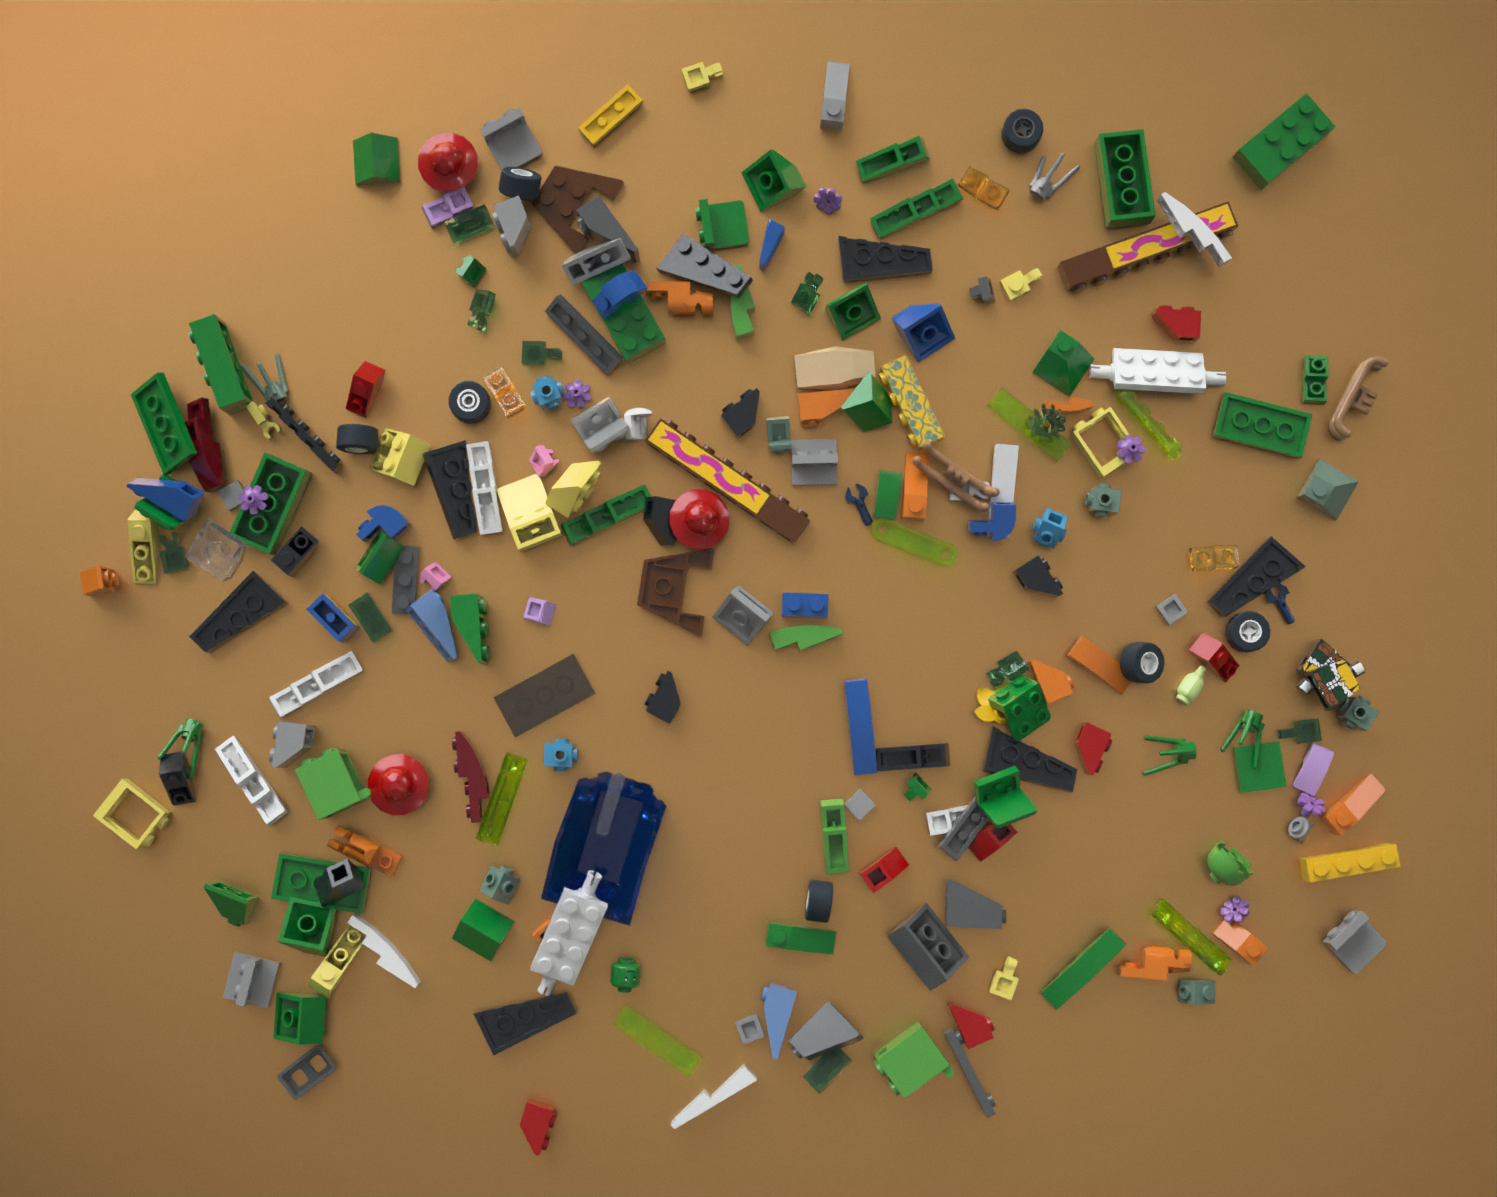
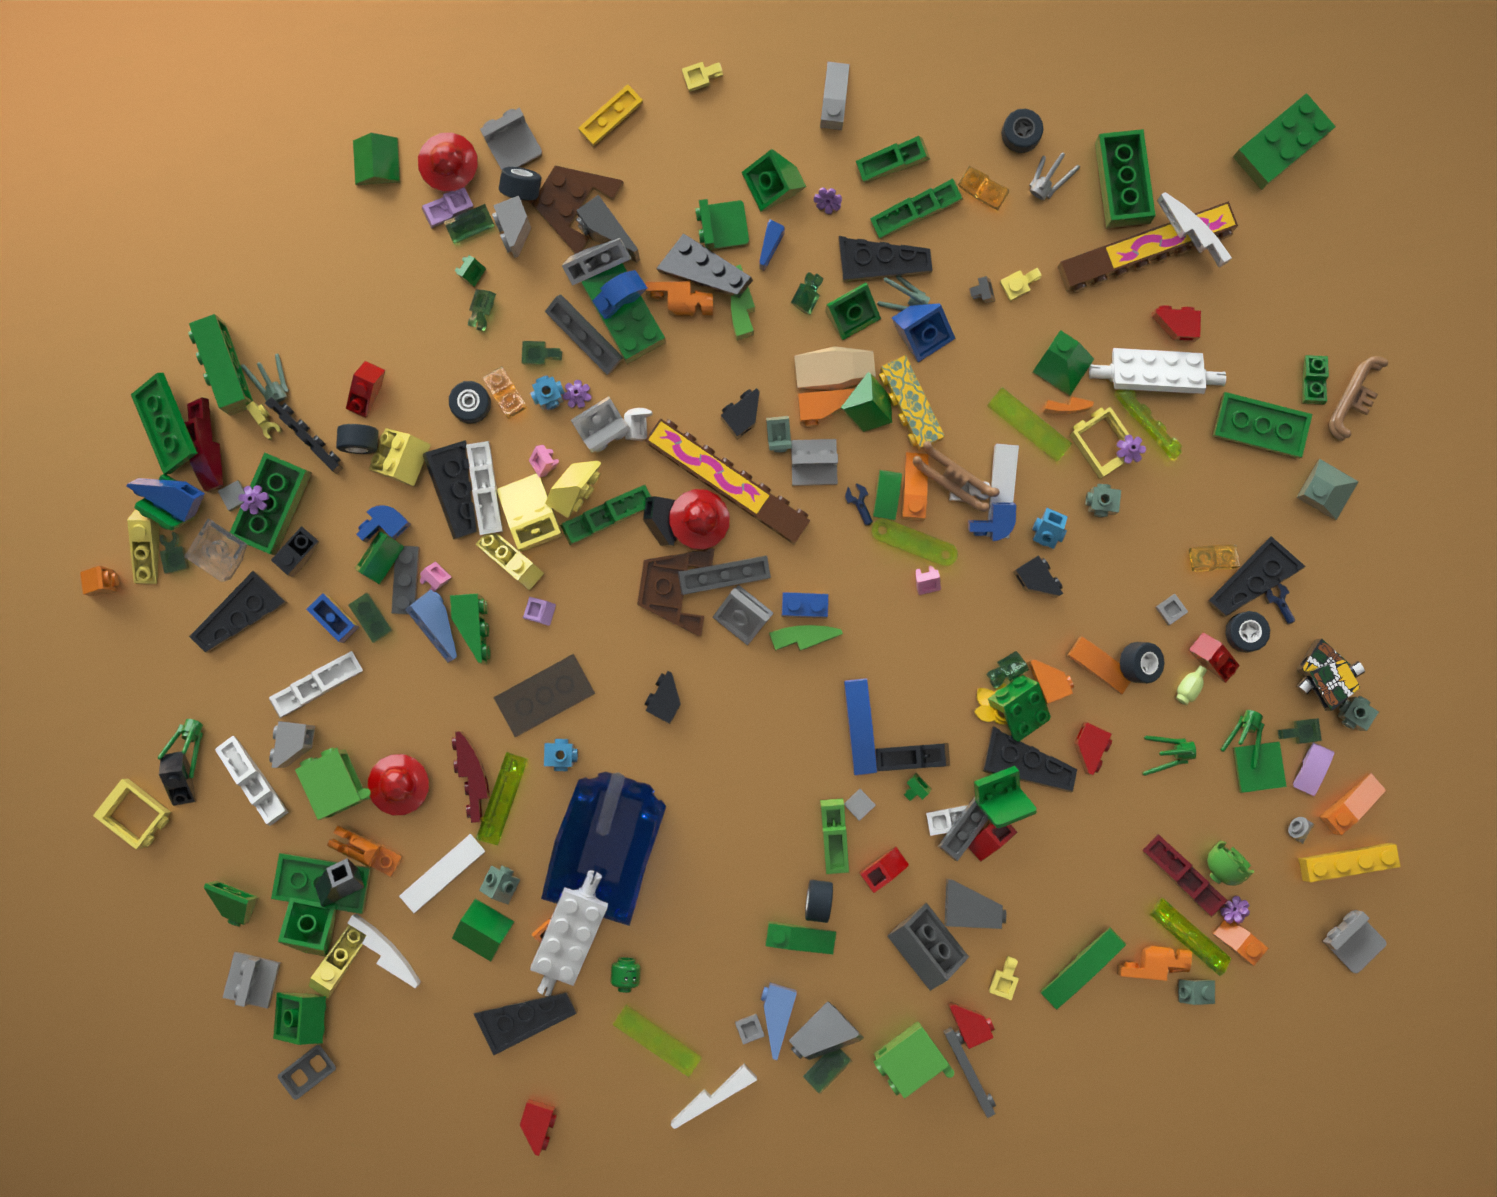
(442, 873): none -> white slope
(510, 559): none -> light yellow slope
(724, 574): none -> dark grey plate
(916, 297): none -> sand green plant
(928, 581): none -> bright pink tile
(1037, 423): clear green gear -> none
(1184, 875): none -> dark red slope
(1311, 805): medium lavender plant -> none

